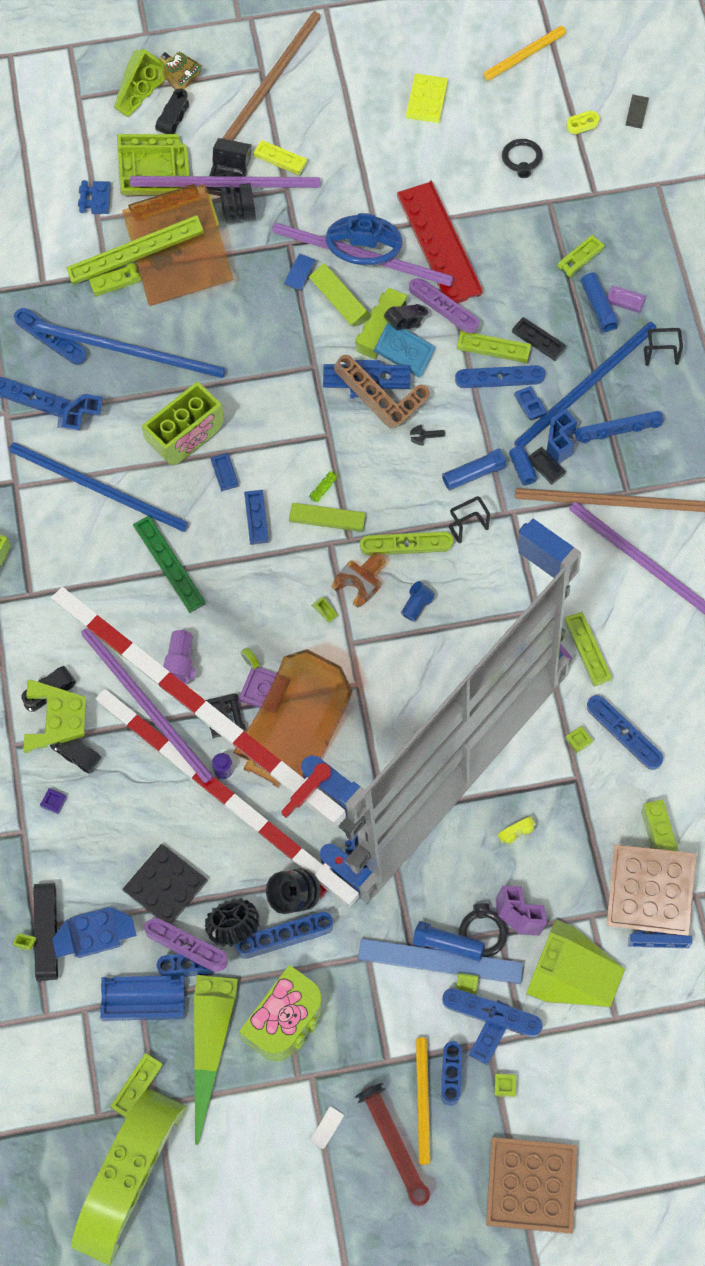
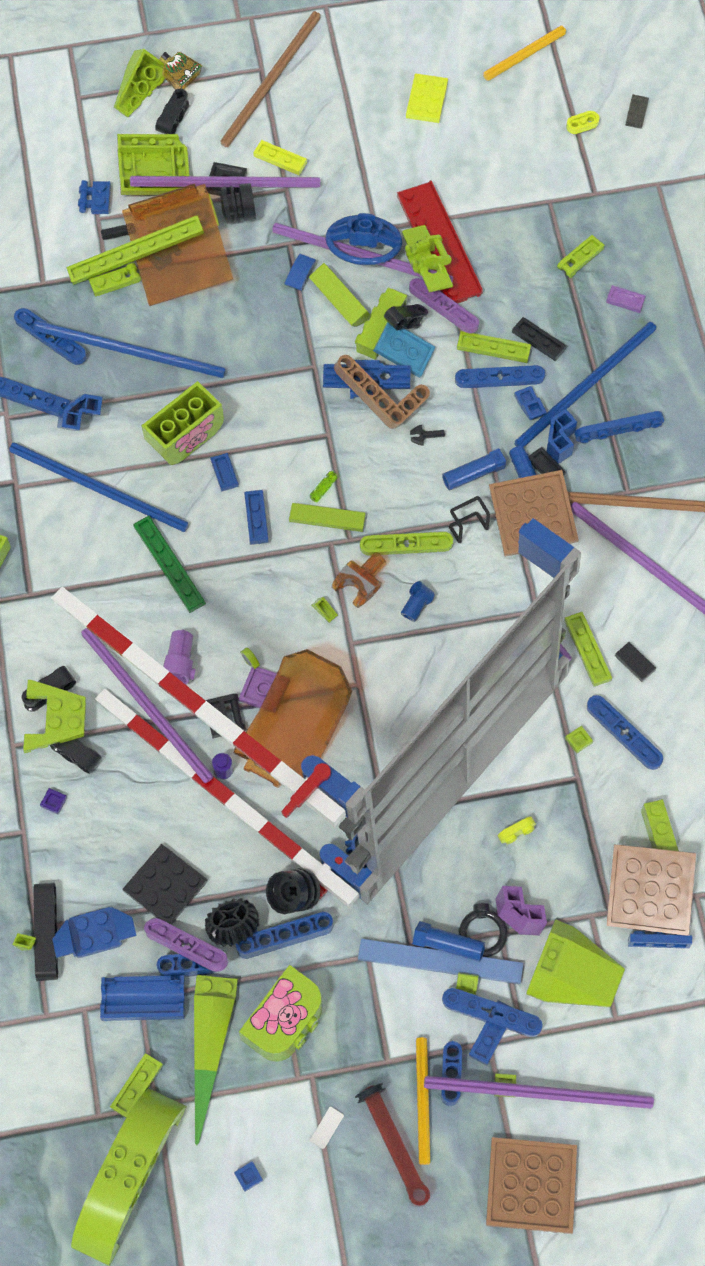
(114, 232): none -> black axle
(231, 153): black brick -> none
(248, 1176): none -> blue plate
(419, 255): none -> lime piece
(523, 169): black piece -> none
(531, 497): none -> medium nougat plate
(538, 1092): none -> medium lavender axle
(599, 302): blue piece -> none
(635, 661): none -> black tile
(647, 355): black piece -> none

